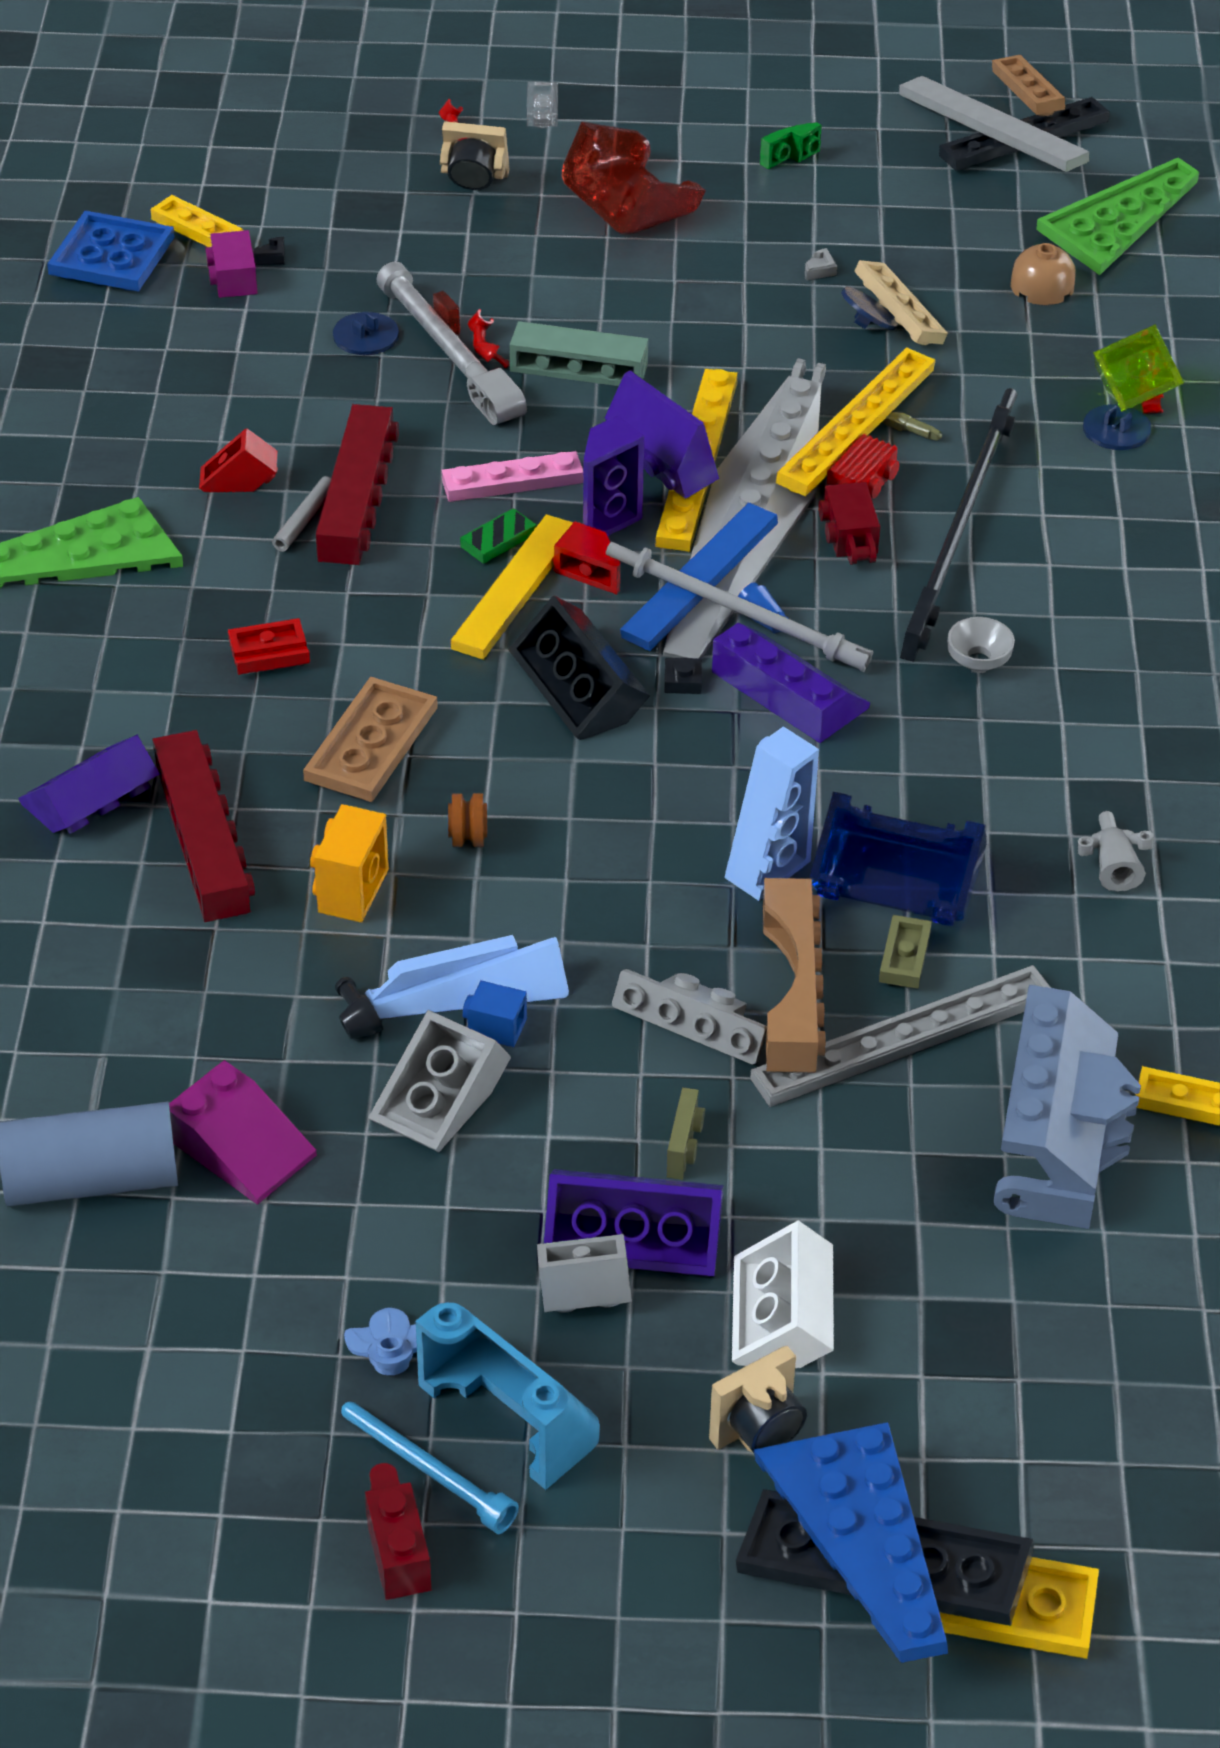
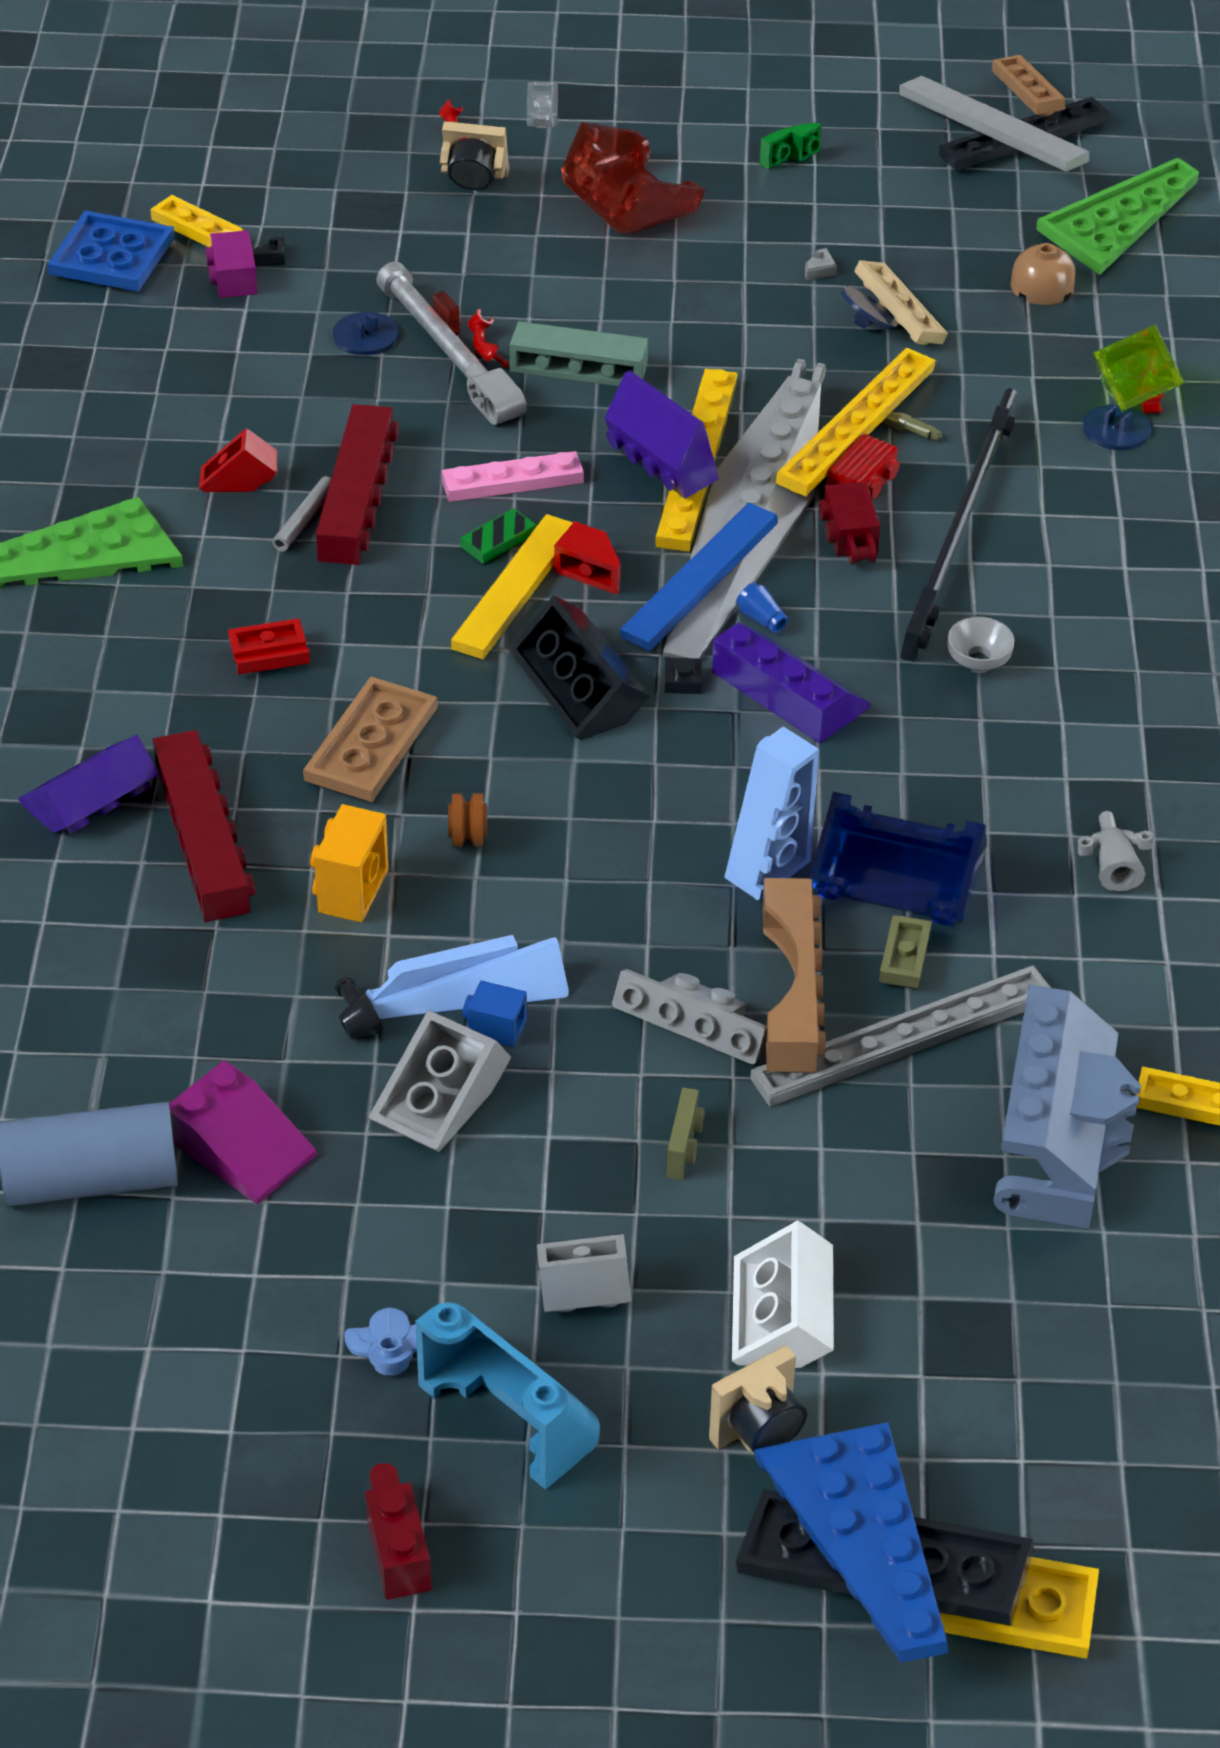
(495, 1510): dark azure piece -> none
(613, 476): dark purple slope -> none
(663, 1221): dark purple slope -> none
(833, 646): light grey bar -> none

